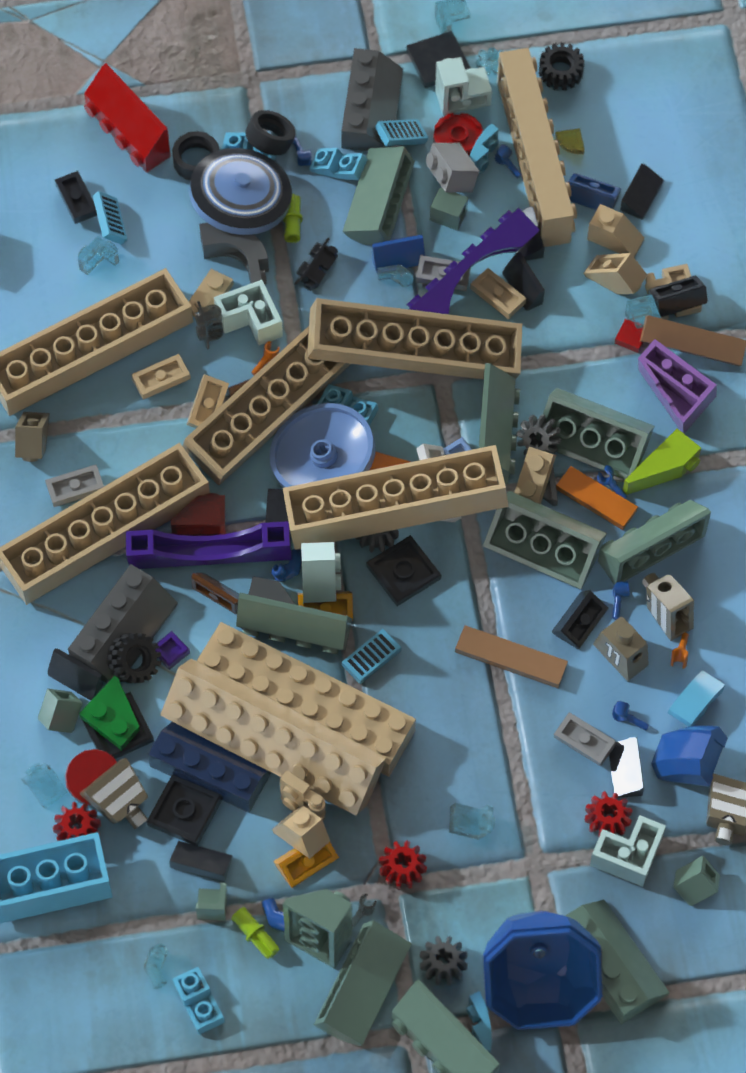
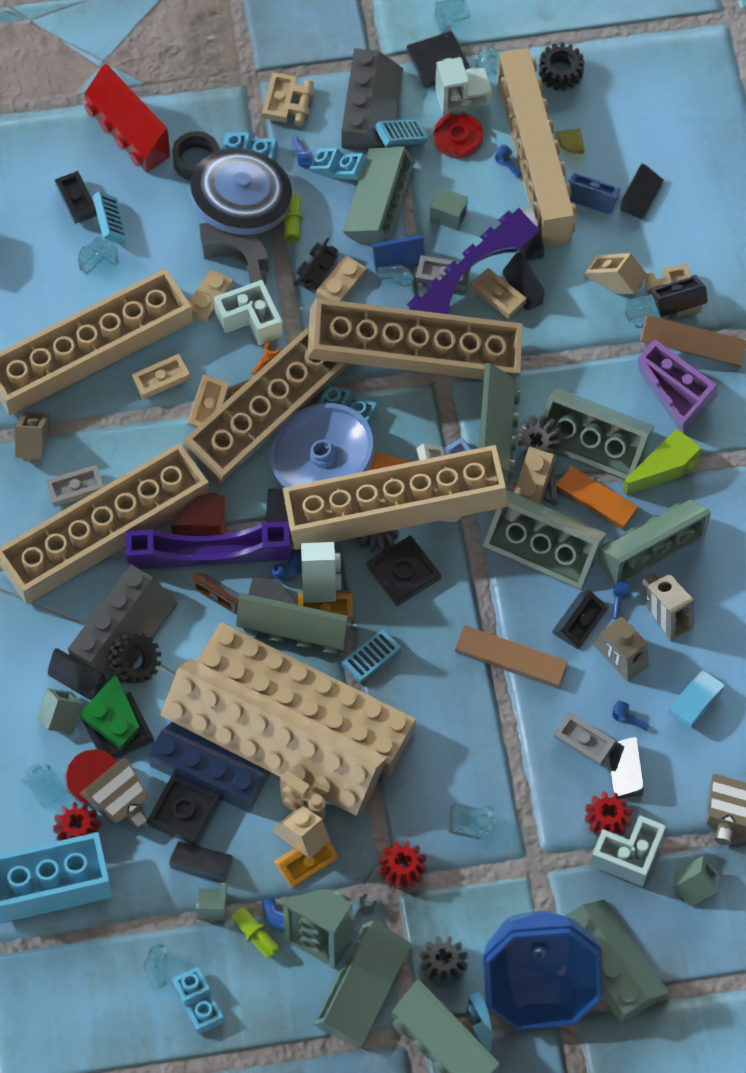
(172, 650): dark purple tile -> none
(208, 323): clear smoke hinge -> none
(265, 141): black tyre -> none
(280, 96): none -> tan plate
(342, 280): none -> tan plate
(452, 167): light grey brick -> none
(484, 145): medium azure slope -> none
(610, 481): blue hand -> none
(614, 231): tan slope -> none
(629, 336): red tile -> none
(680, 654): orange hand -> none
(689, 754): blue slope -> none

